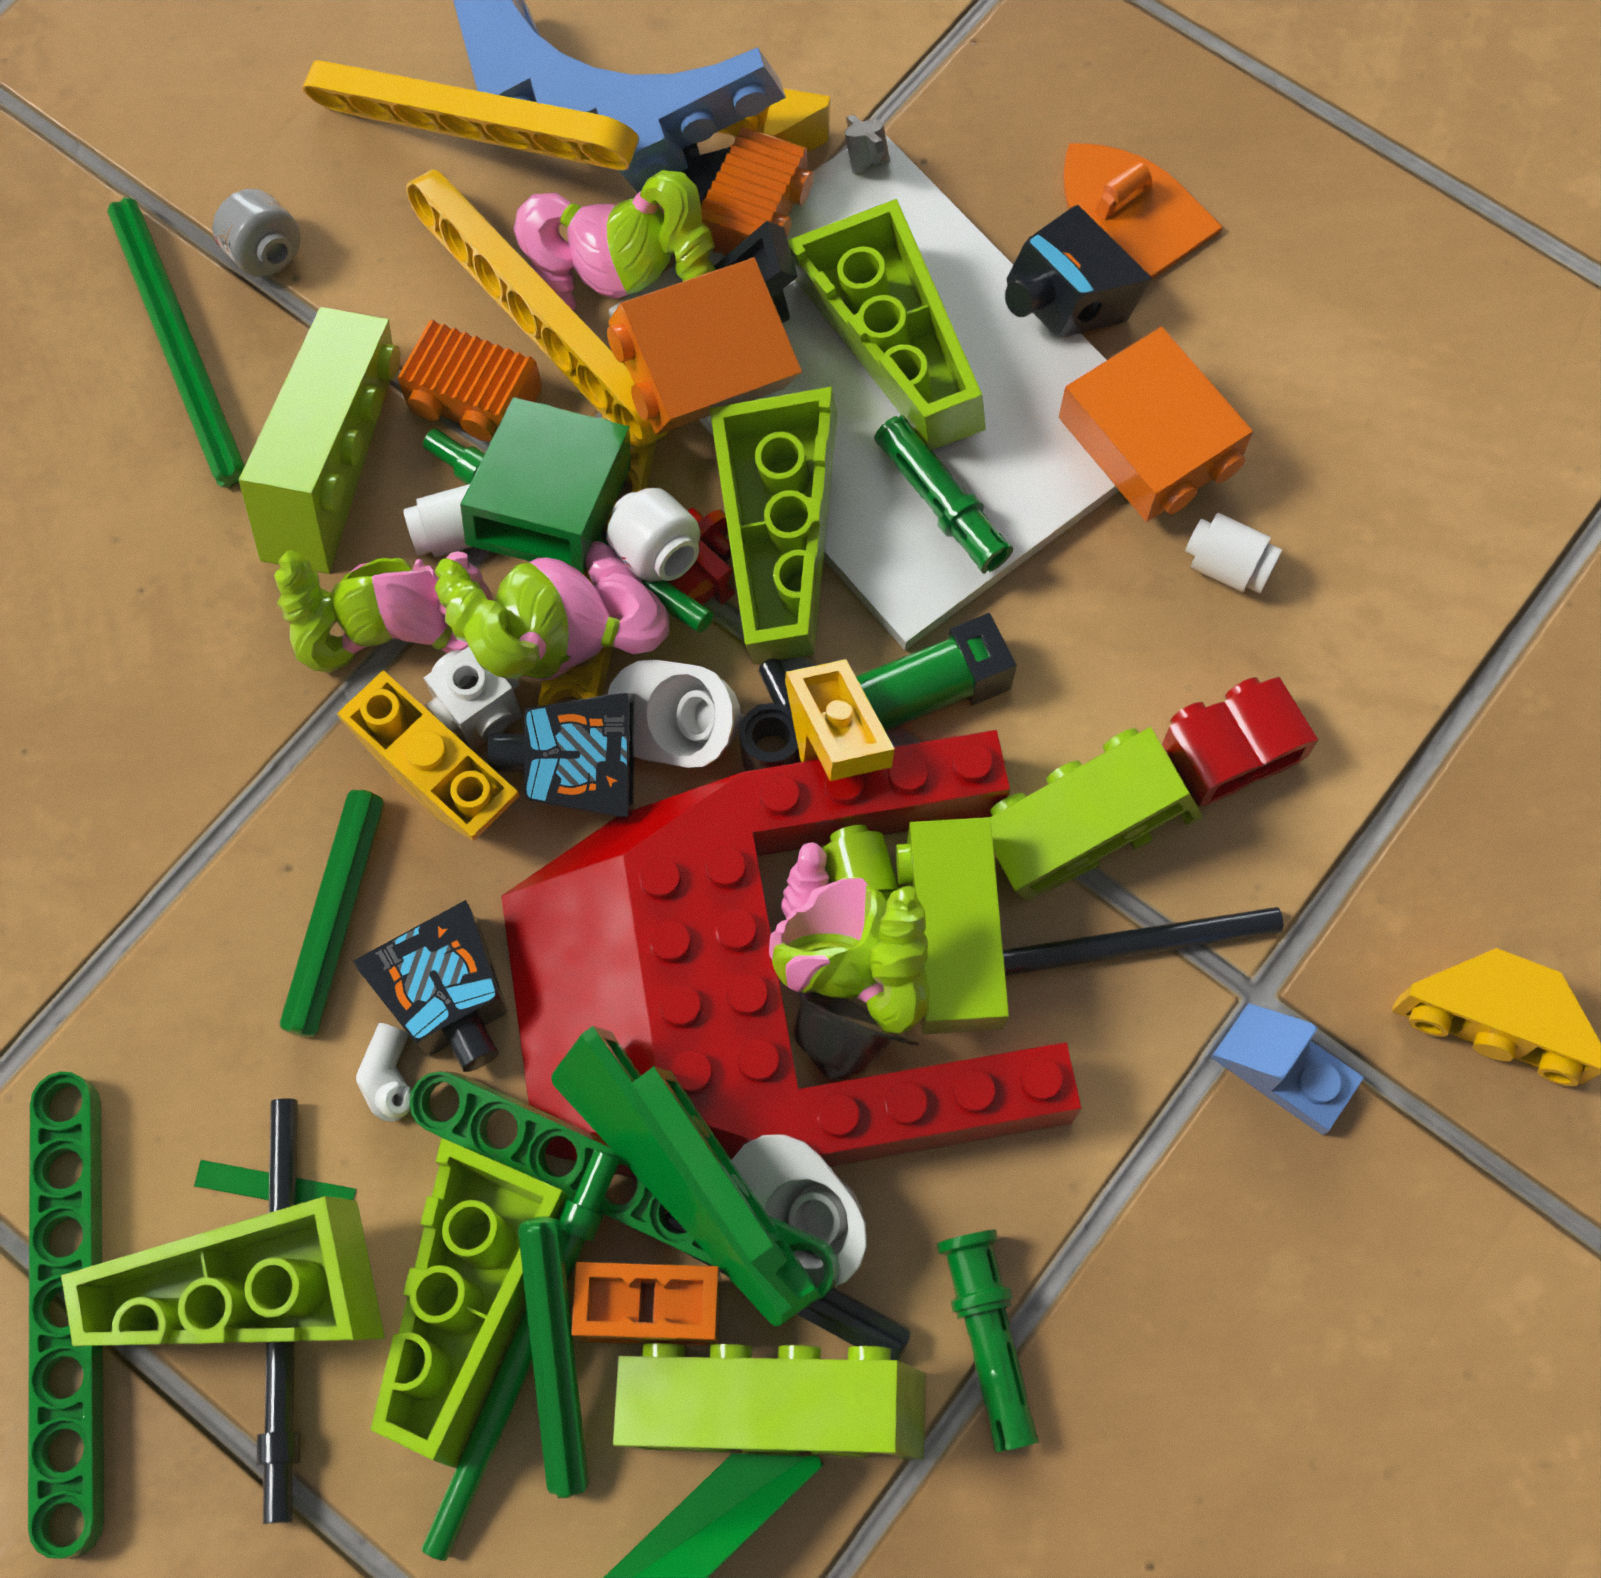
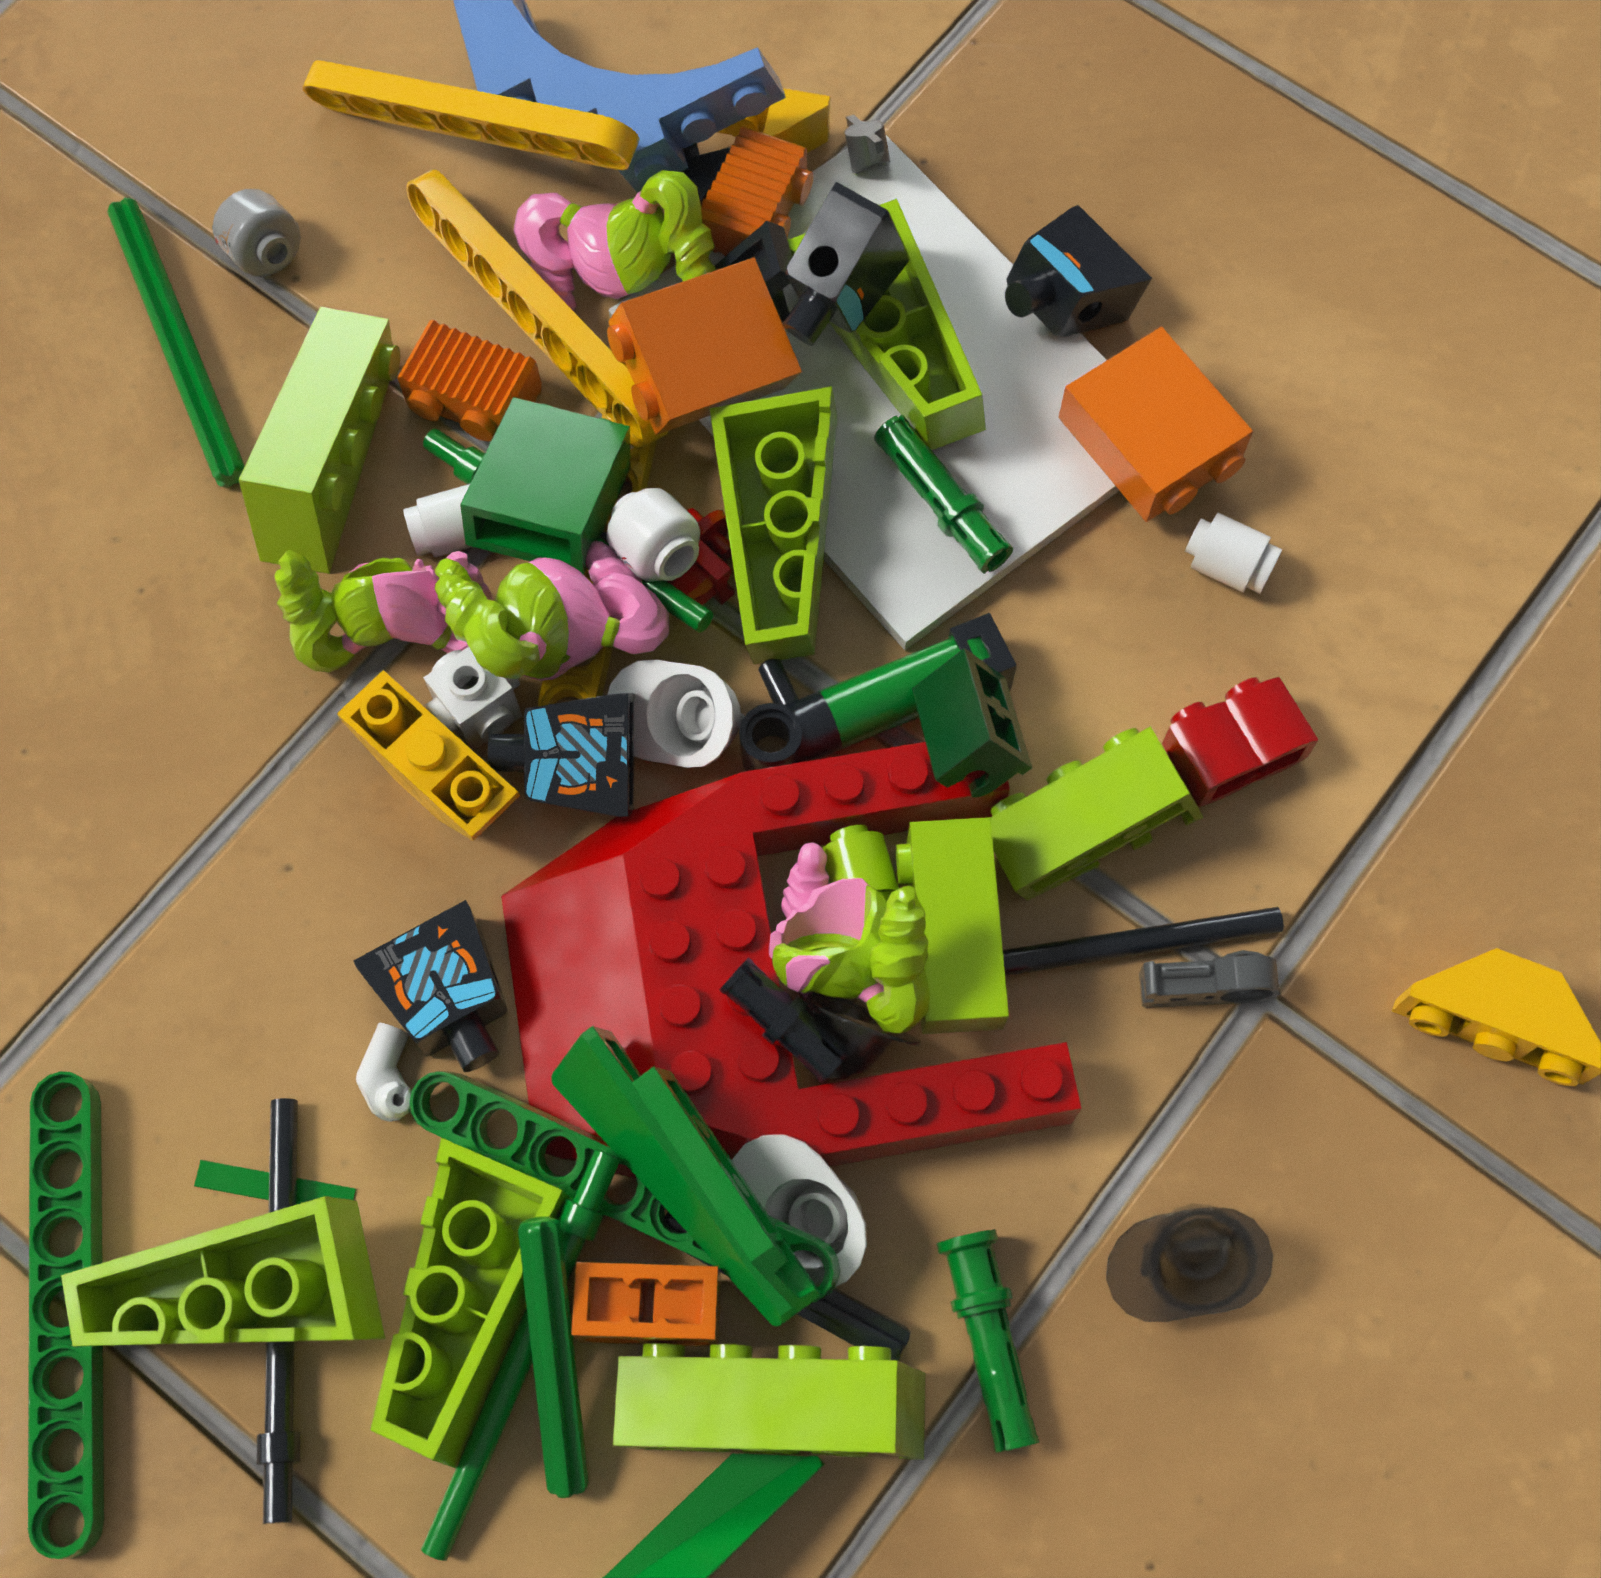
(331, 914): green axle -> none
(785, 1020): none -> black pin
(836, 721): yellow slope -> none
(842, 265): none -> black torso
(970, 724): none -> dark green hinge
(1136, 205): orange shield -> none
(1189, 1264): none -> clear smoke piece
(1231, 979): none -> dark grey piece
(1287, 1067): medium blue slope -> none

